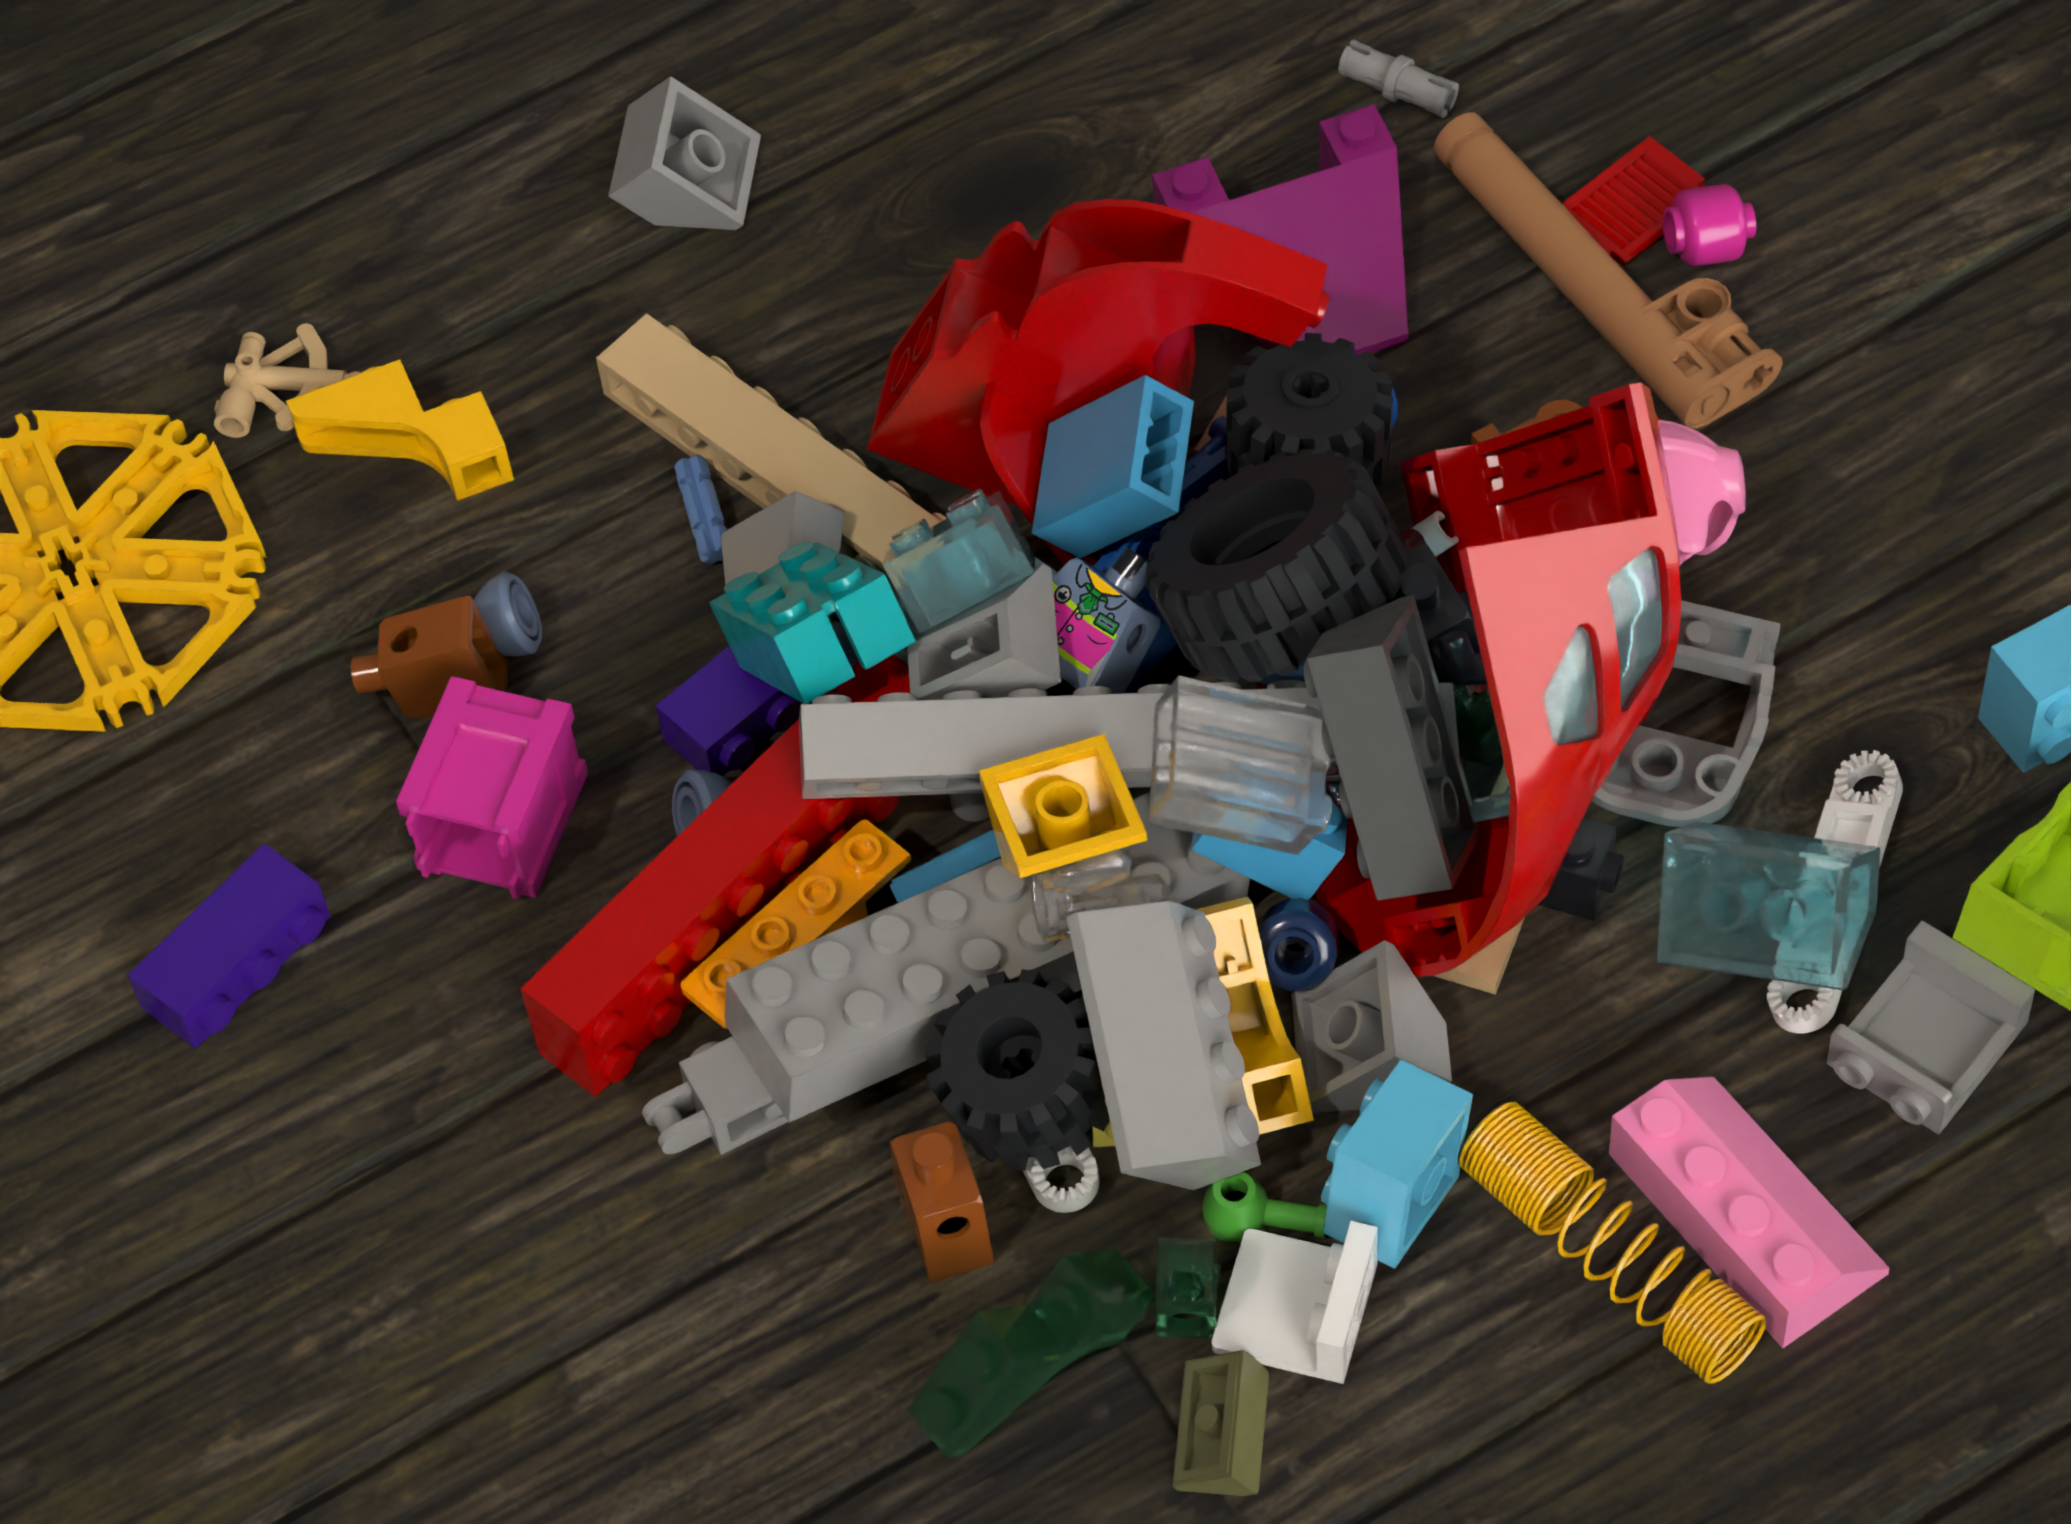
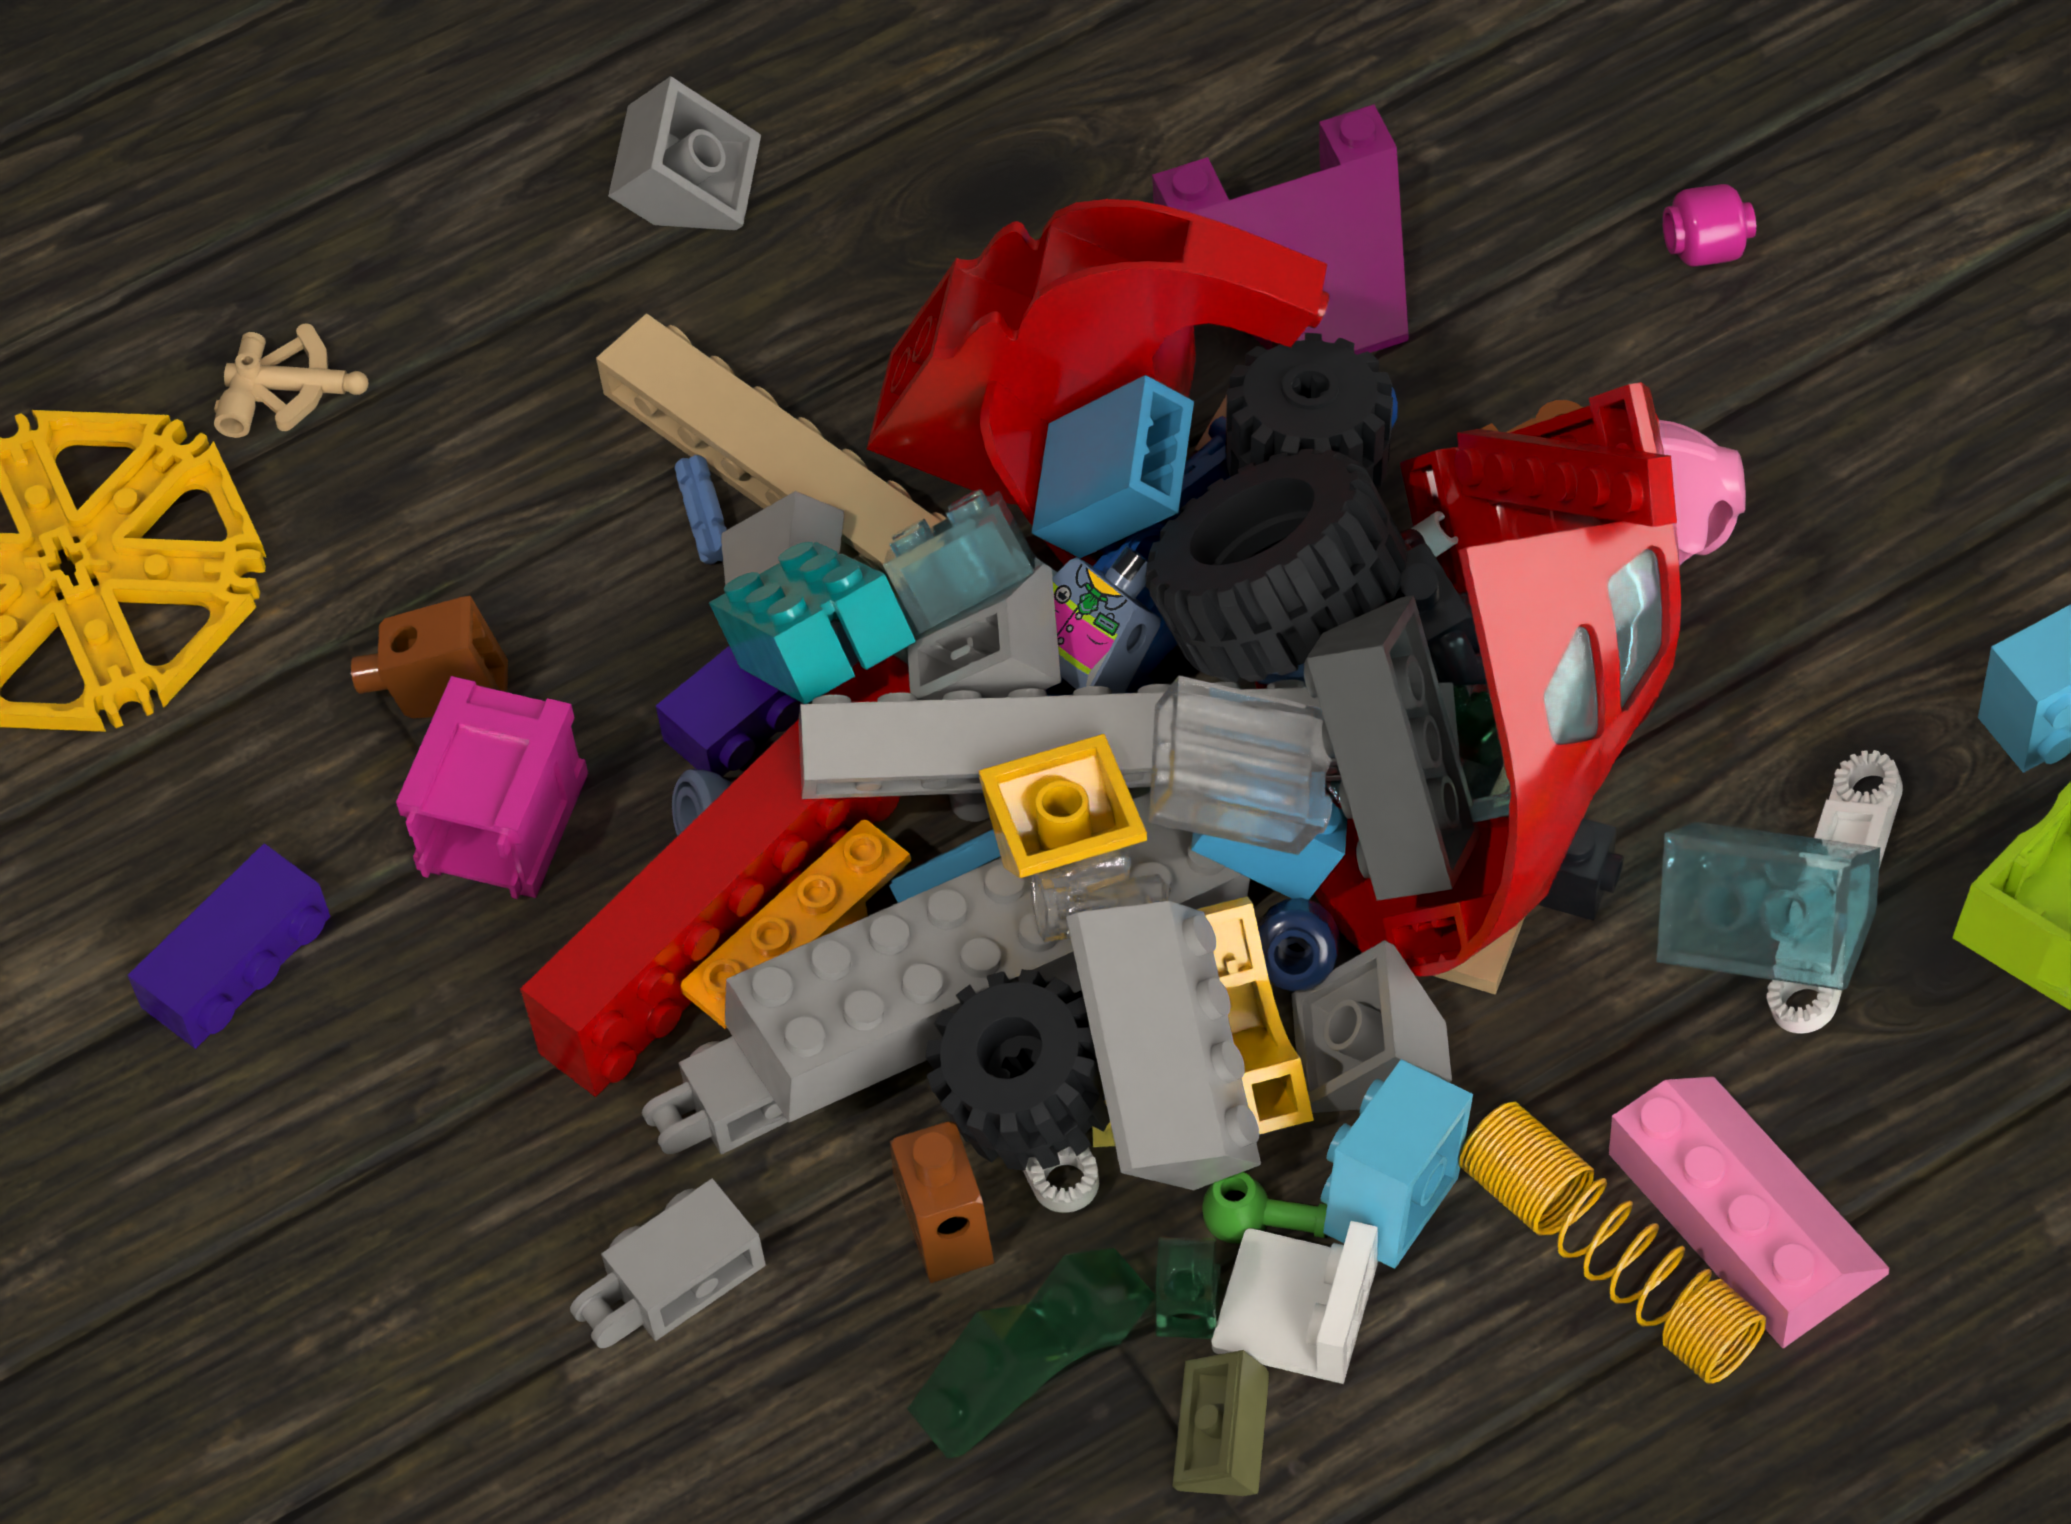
(383, 418): yellow arch -> none
(510, 615): sand blue brick -> none
(671, 1266): none -> light grey brick
(1398, 78): light grey pin -> none
(1567, 476): none -> red plate
(1629, 198): red window -> none
(1680, 345): medium nougat piece -> none
(1684, 778): light grey slope -> none
(1931, 1029): light grey panel -> none

